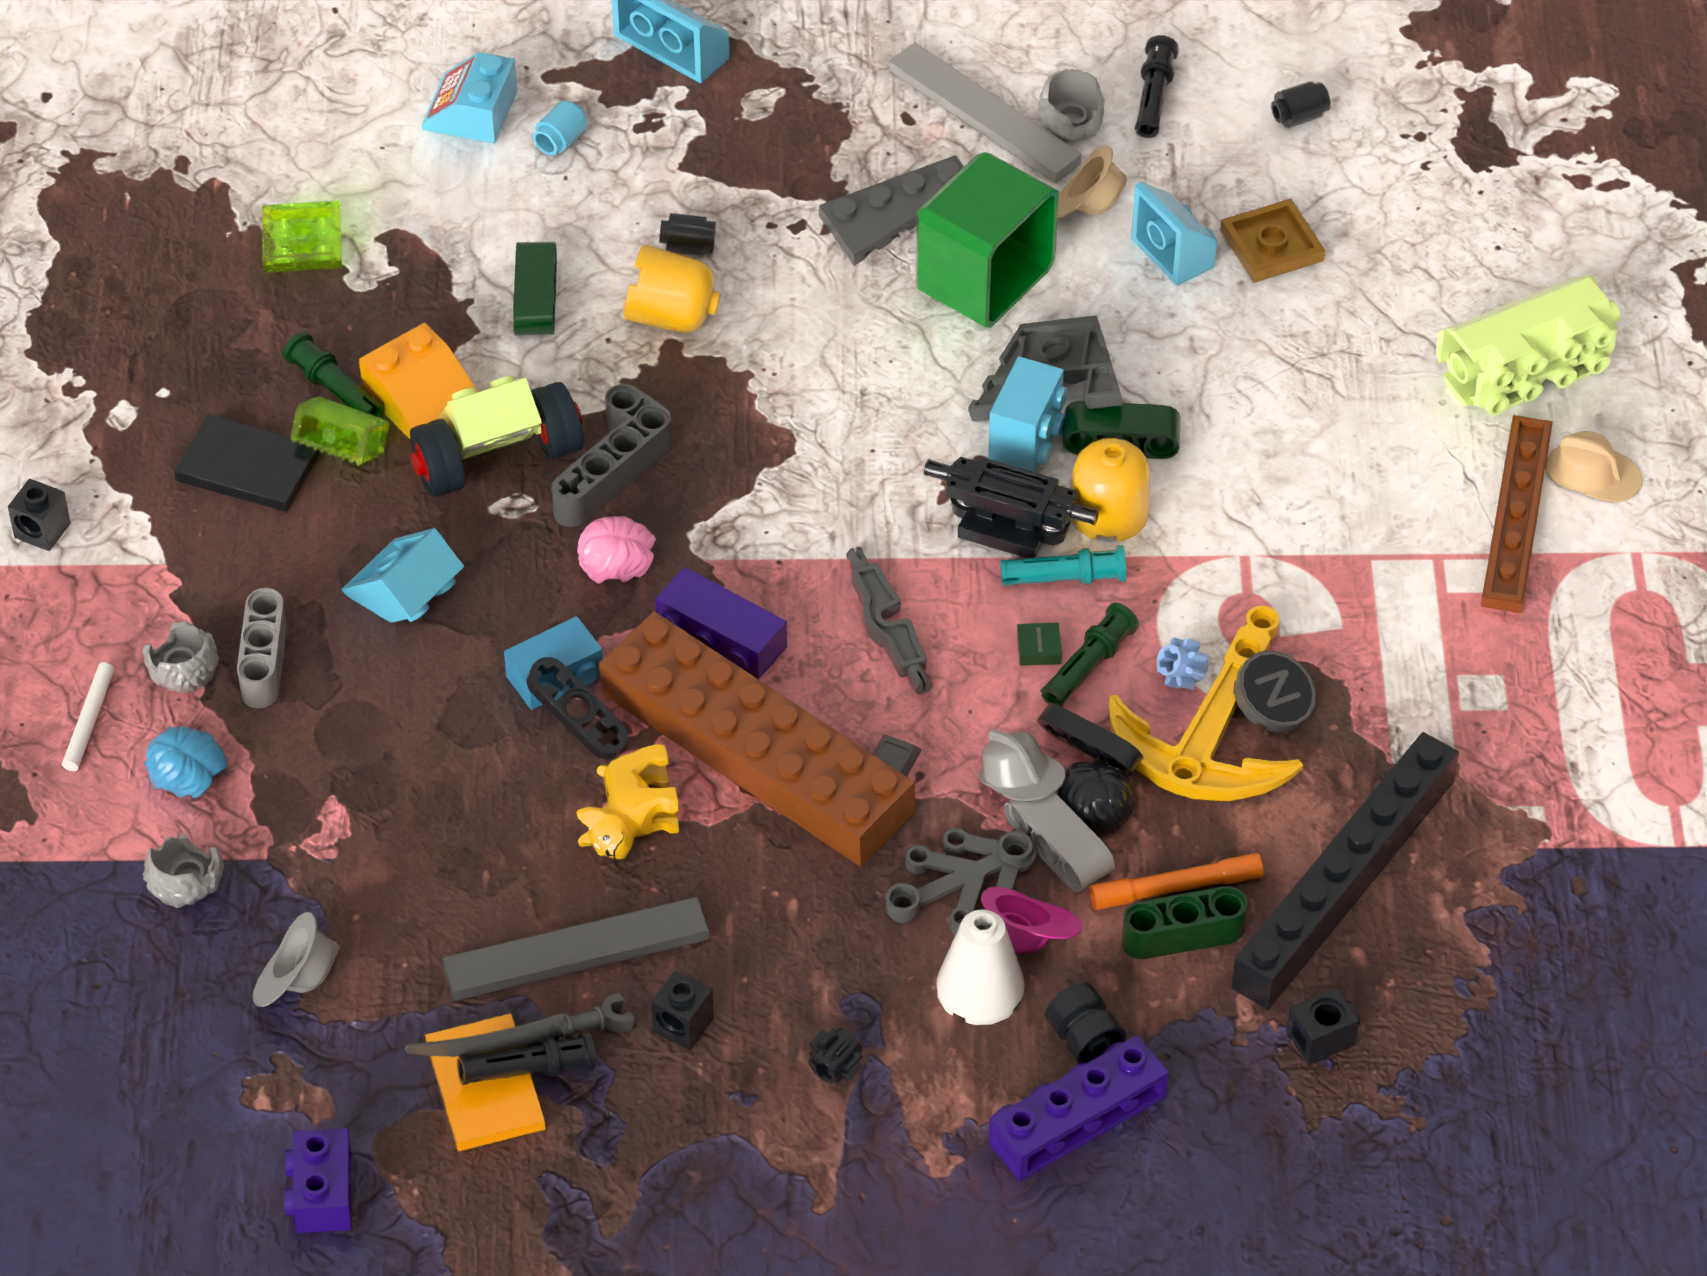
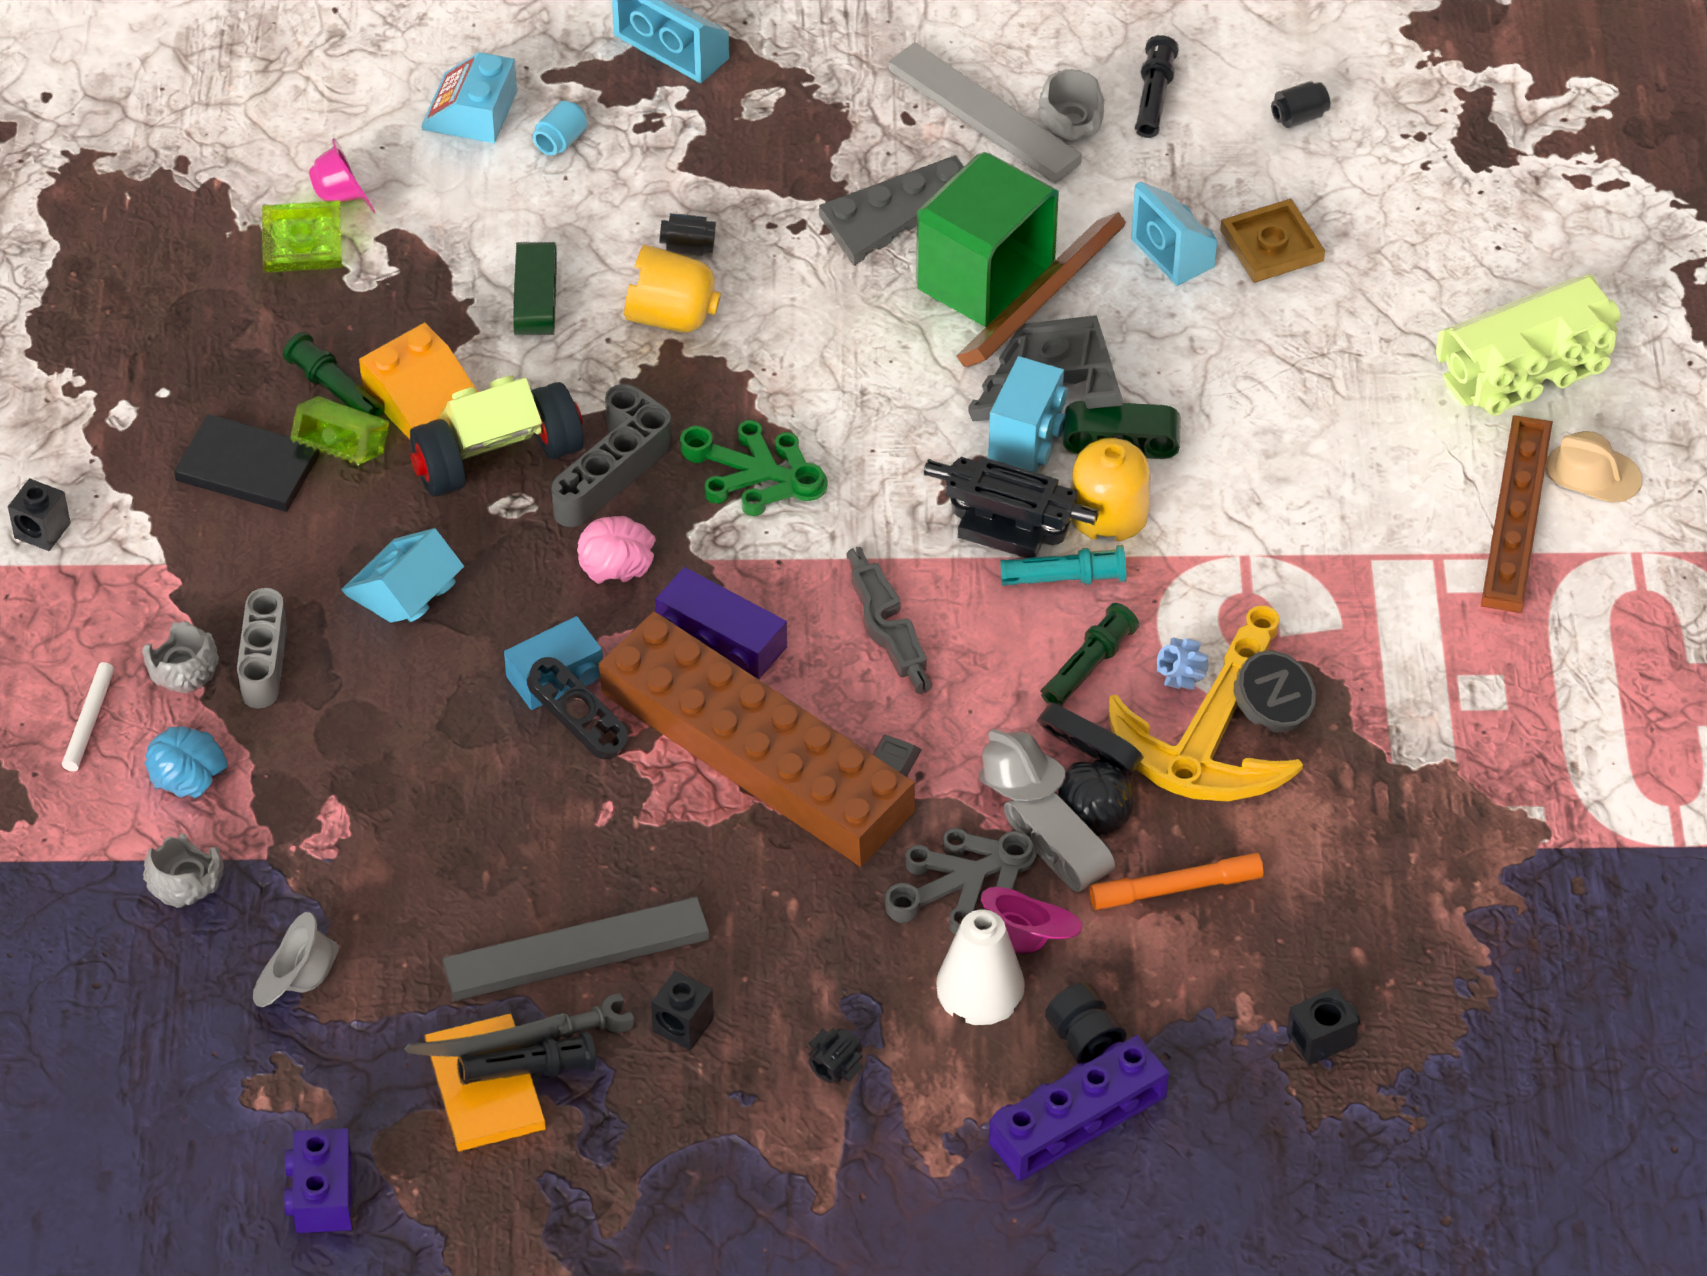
(334, 178): none -> dark pink piece
(631, 805): yellow animal -> none
(801, 481): none -> green plant
(1039, 644): dark green tile -> none
(1041, 290): none -> dark orange tile
(1094, 185): tan piece -> none
(1203, 926): dark green beam -> none
(1344, 871): black brick -> none

